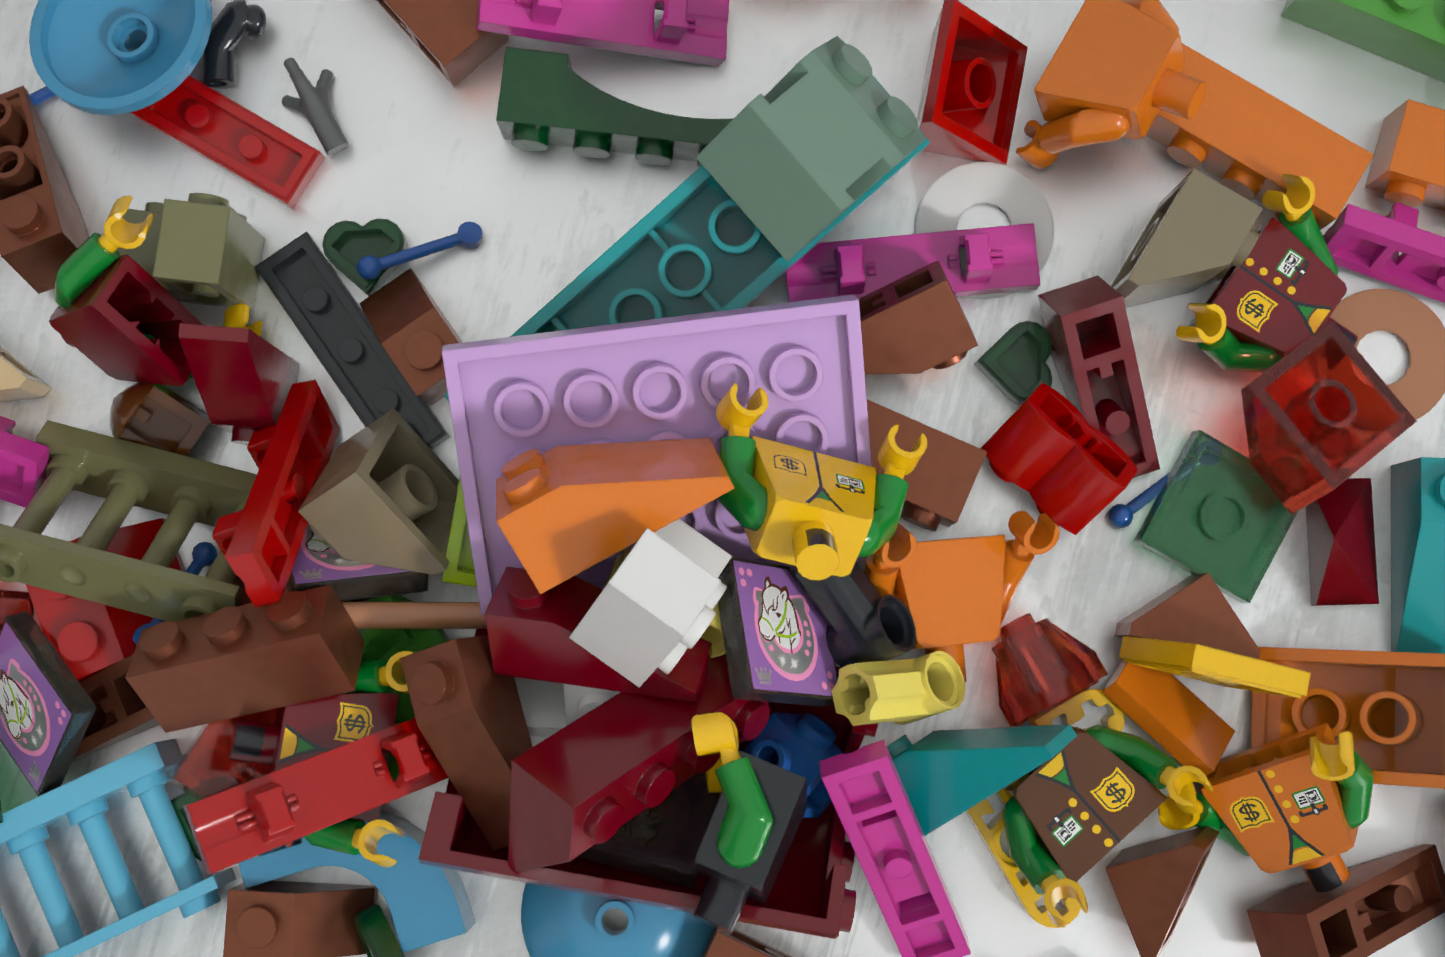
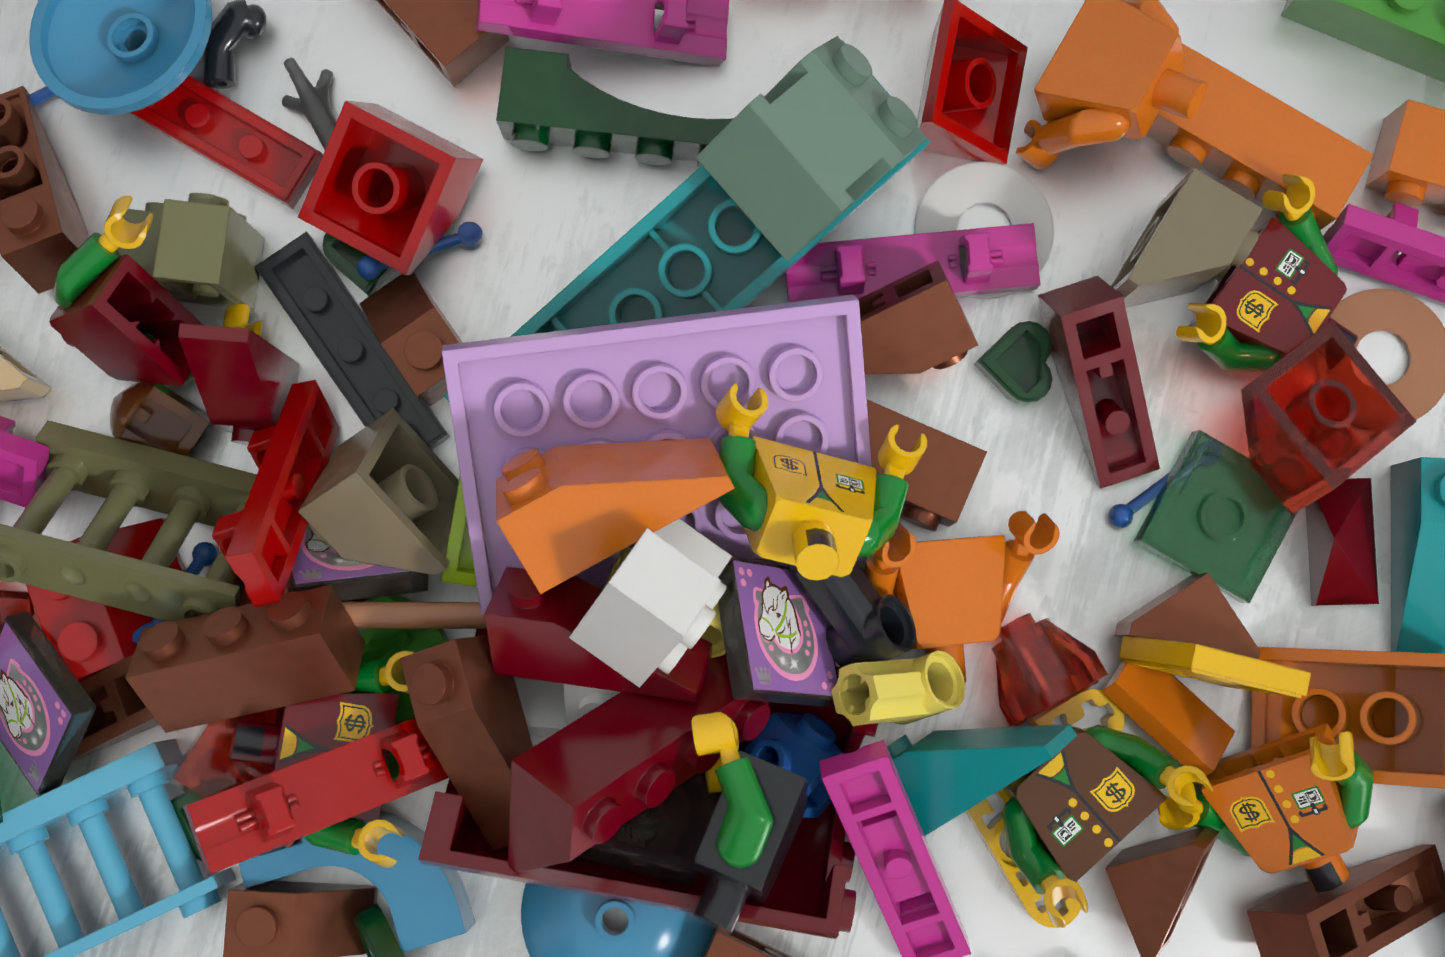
(388, 185): none -> red slope
(1059, 459): red brick -> none

